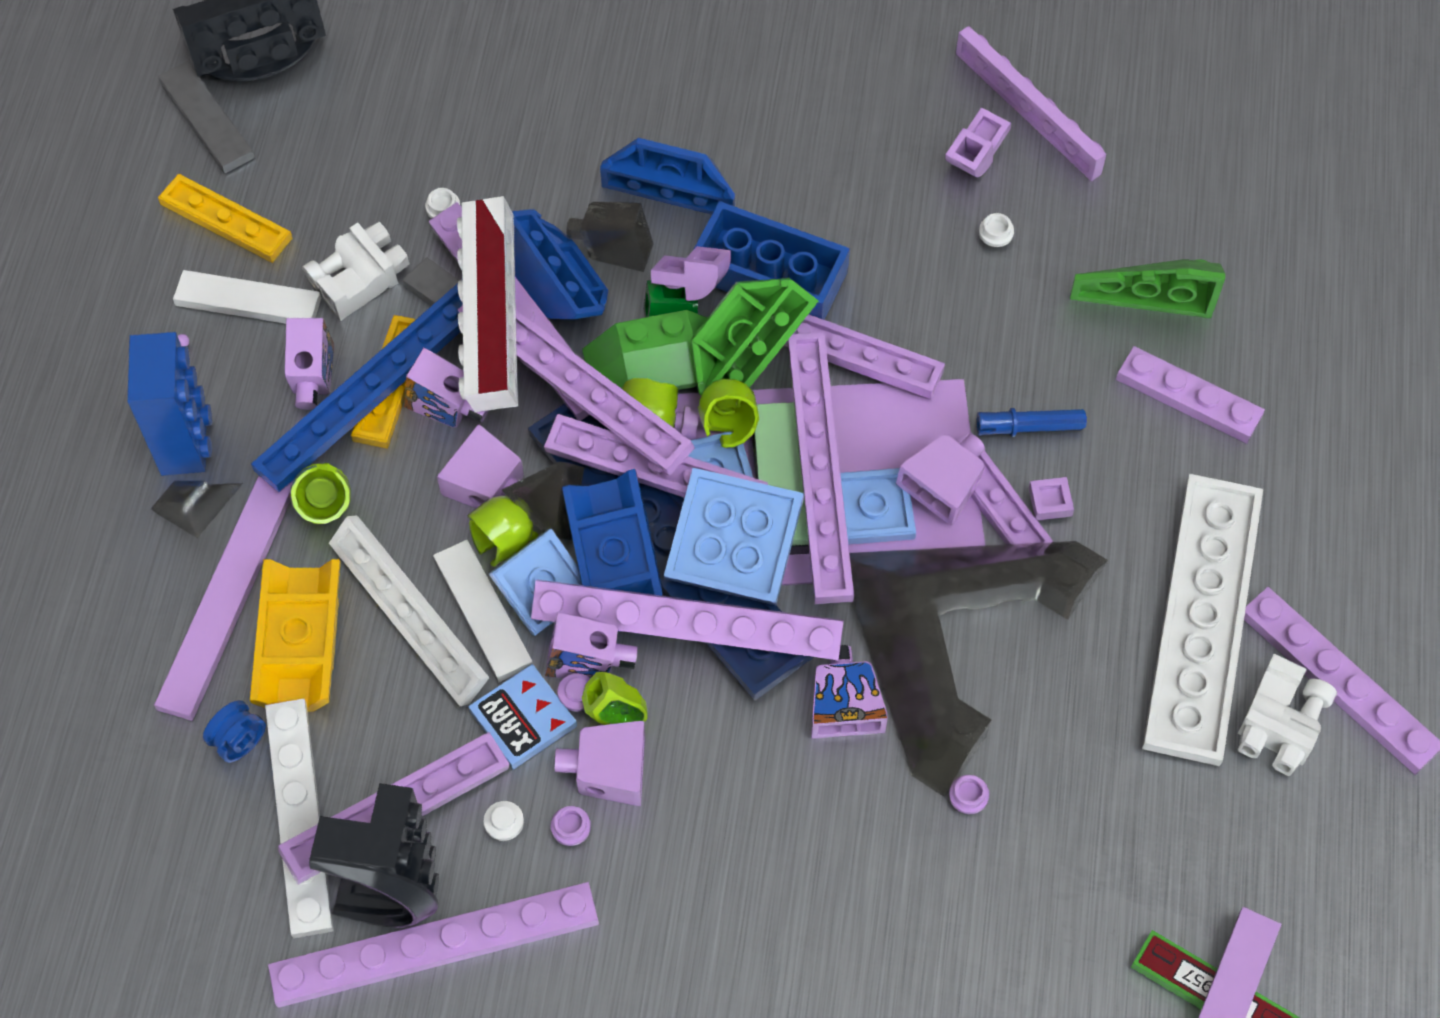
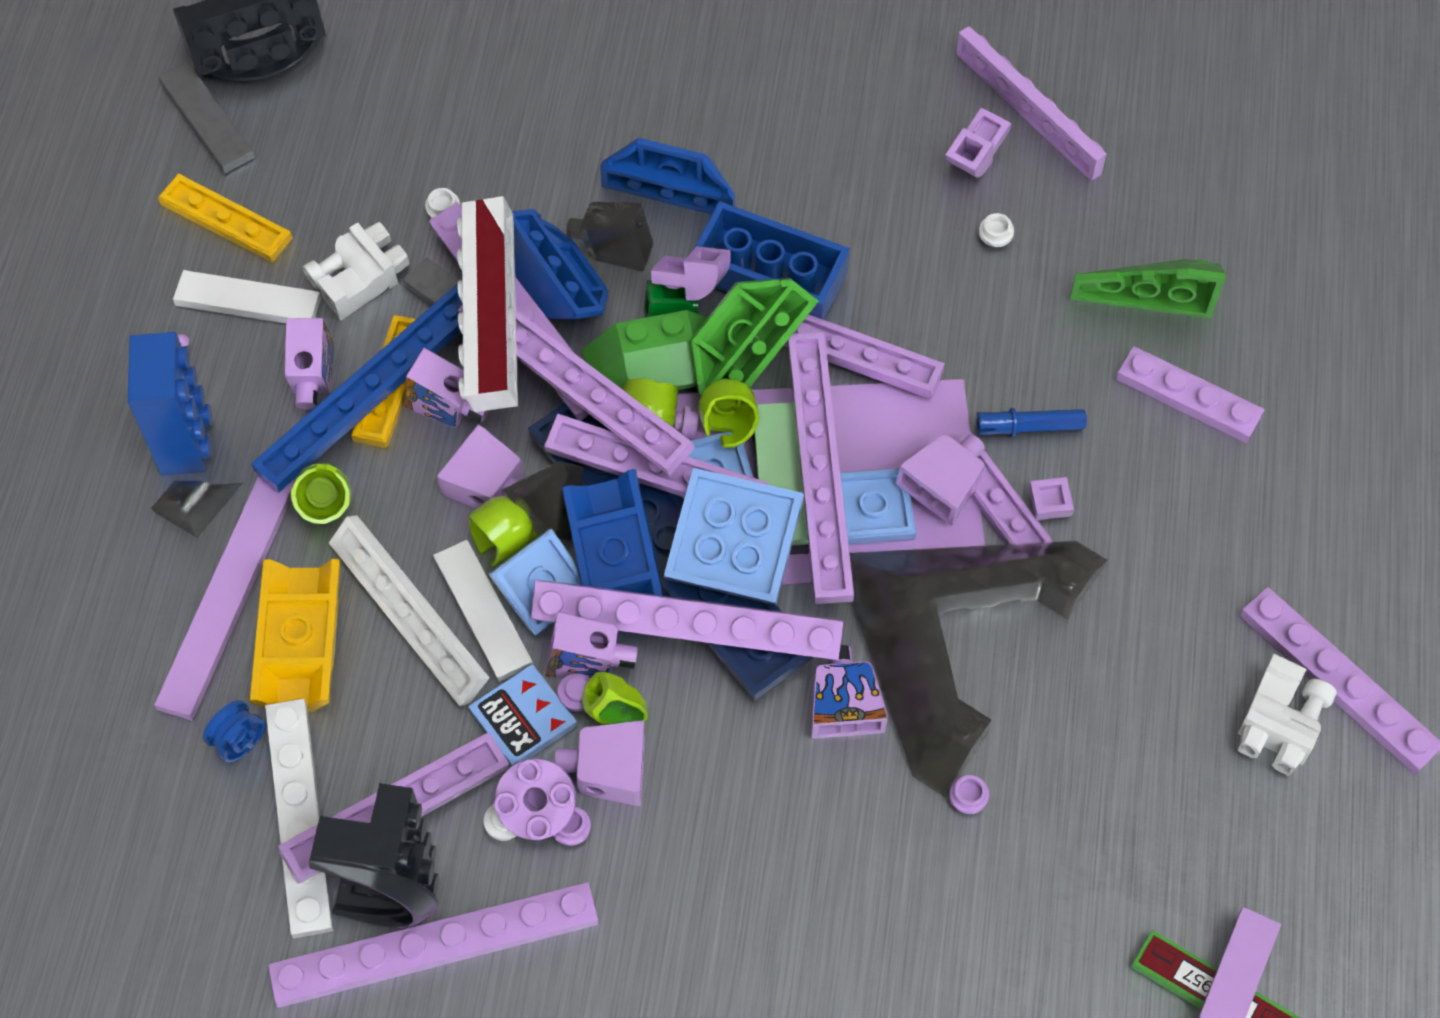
(535, 799): none -> lavender plate
(1203, 620): white plate -> none

